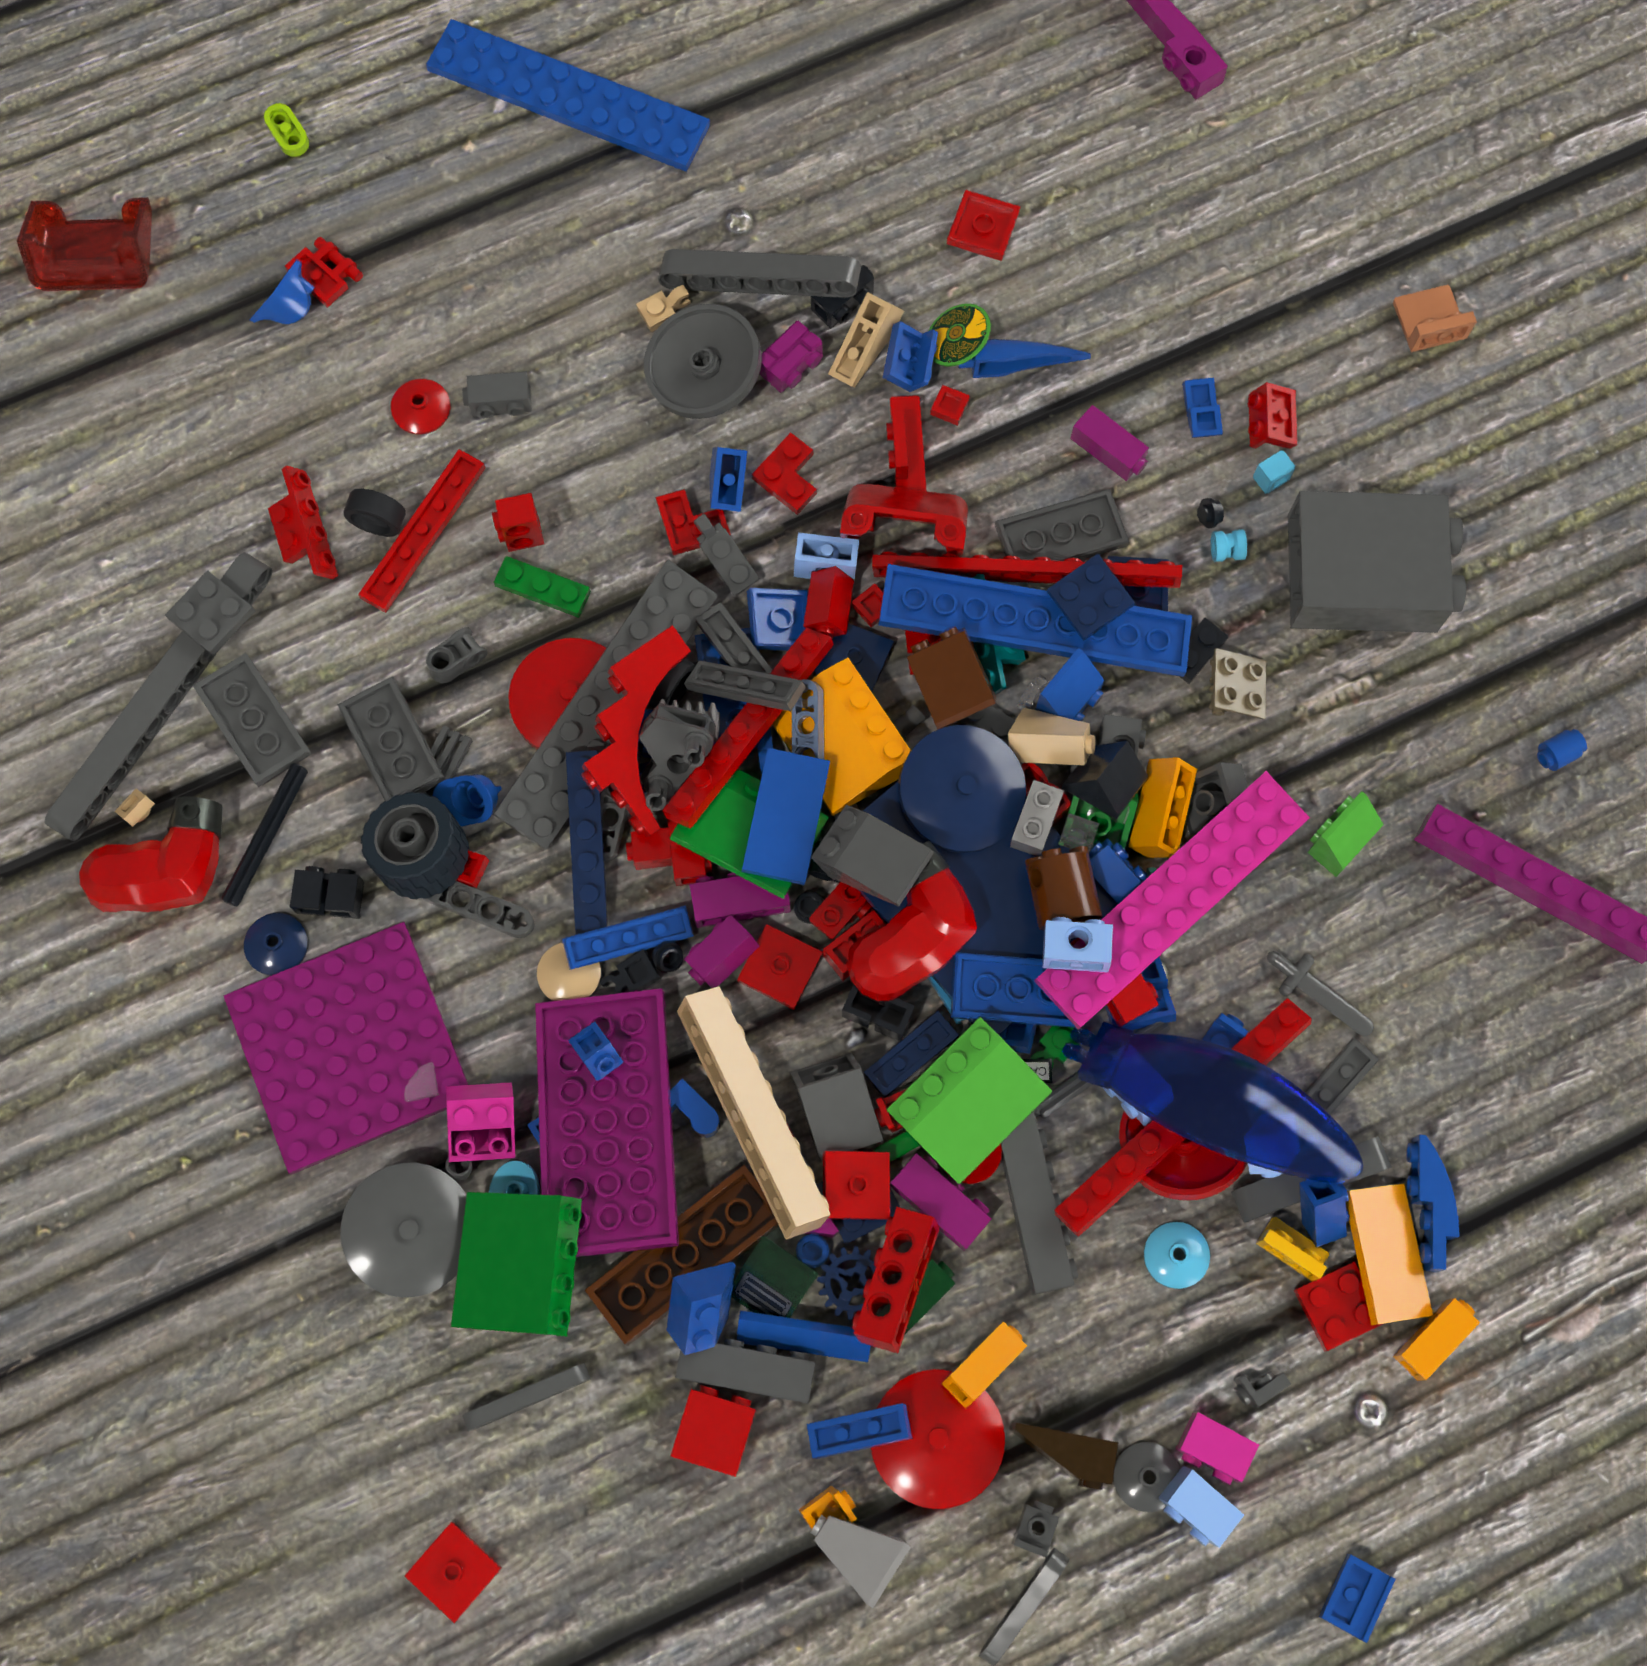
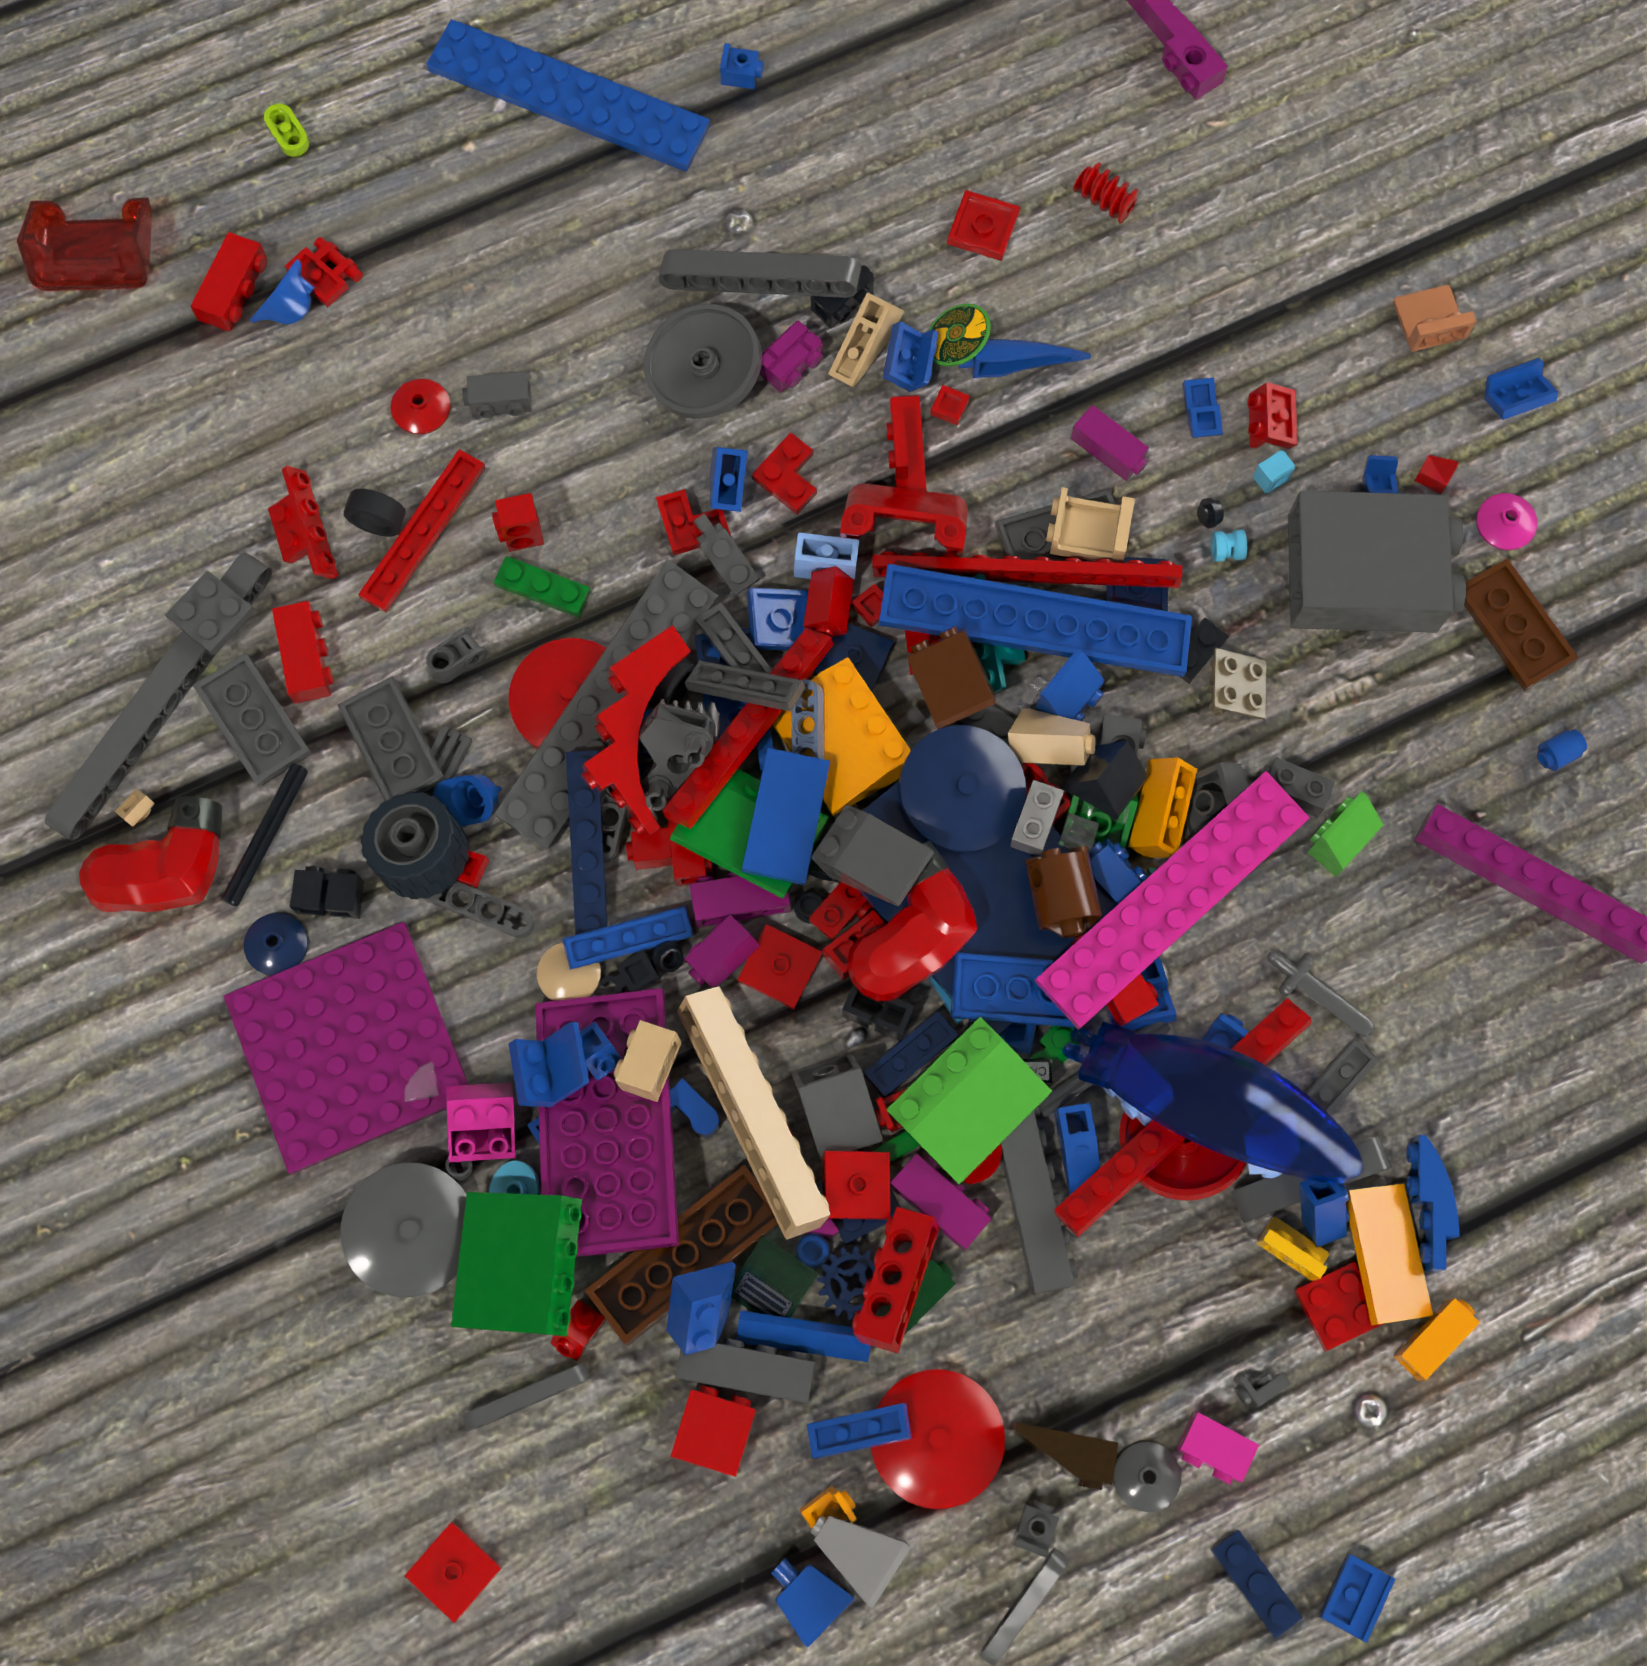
(229, 282): none -> red brick
(302, 652): none -> red brick
(549, 1068): none -> blue bracket
(581, 1329): none -> red bracket
(647, 1060): none -> tan brick
(659, 307): tan plate -> none
(740, 67): none -> blue brick
(809, 1599): none -> blue torso
(984, 1364): light orange brick -> none
(1061, 955): light blue brick -> none
(1077, 1143): none -> blue slope
(1090, 528): none -> tan panel
(1090, 597): dark blue plate -> none
(1106, 192): none -> red piece
(1160, 1258): medium azure dish -> none
(1201, 1507): light blue brick -> none
(1256, 1584): none -> dark blue plate
(1303, 786): none -> dark grey brick
(1380, 474): none -> blue bracket
(1436, 473): none -> red slope
(1500, 531): none -> dark pink dish
(1517, 625): none -> reddish brown plate
(1519, 389): none -> blue bracket

